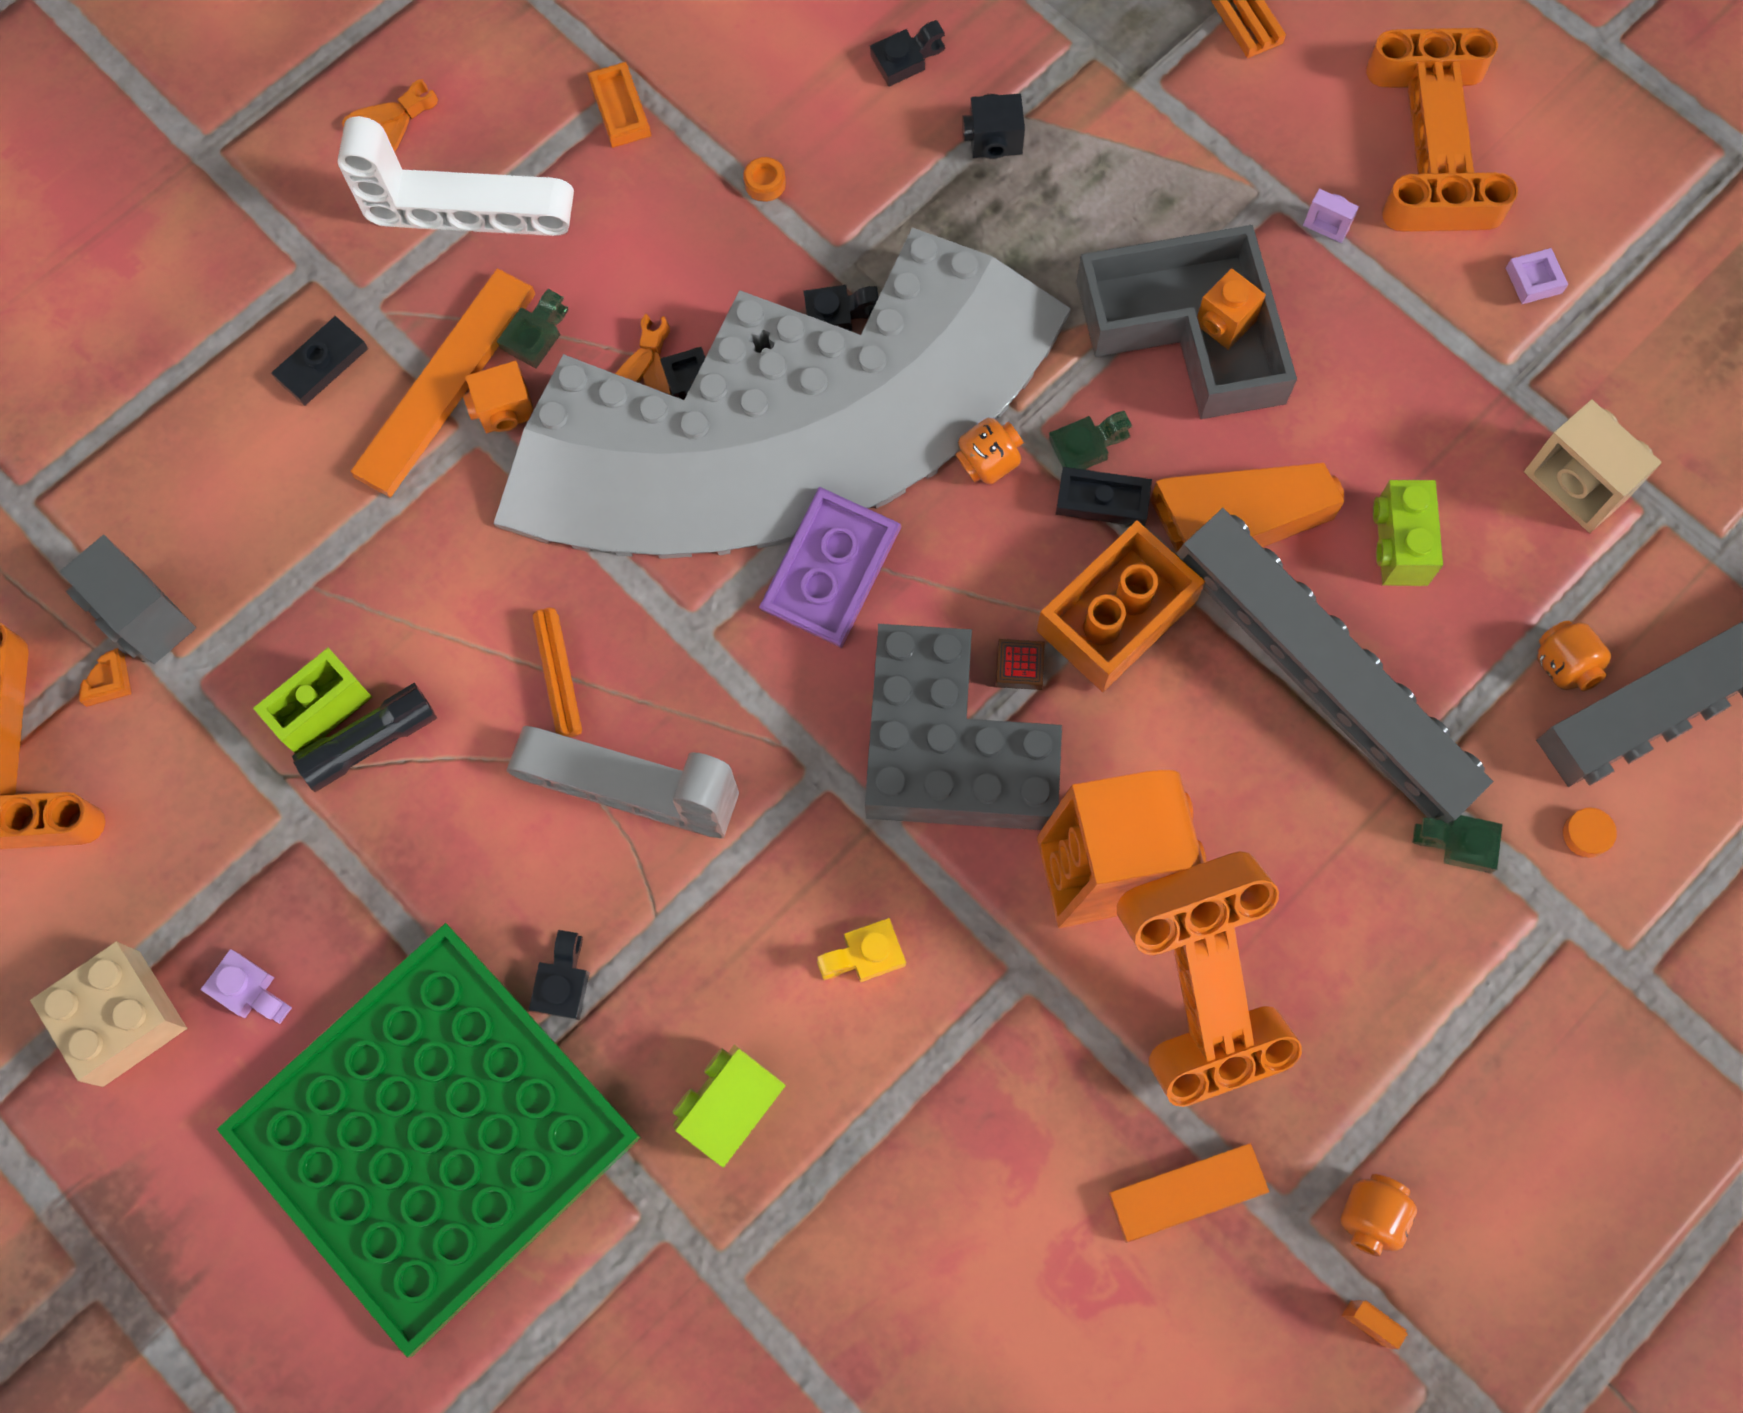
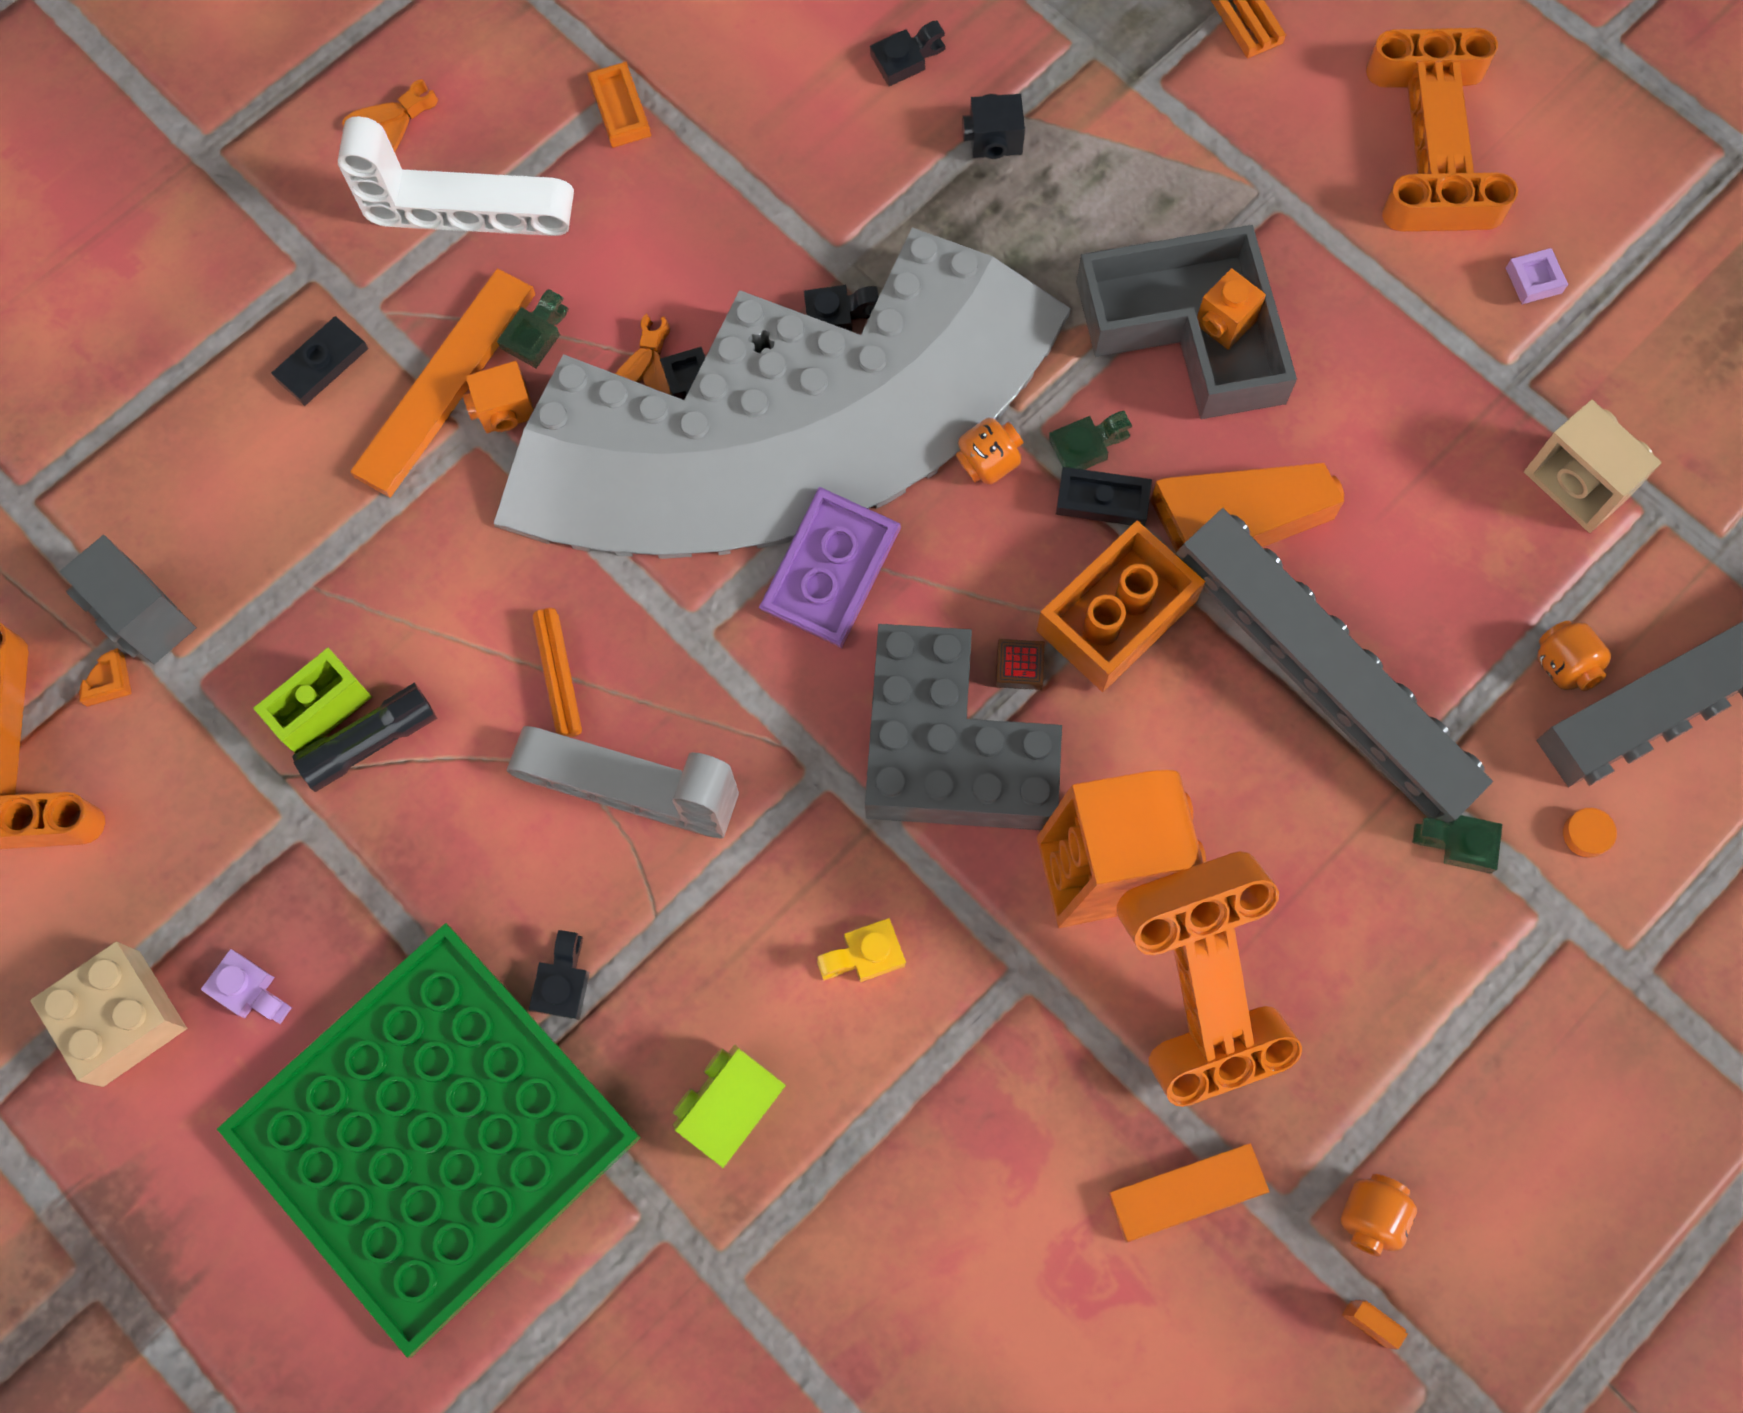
(764, 179): orange tile -> none
(1330, 215): lavender plate -> none
(1408, 533): lime brick -> none

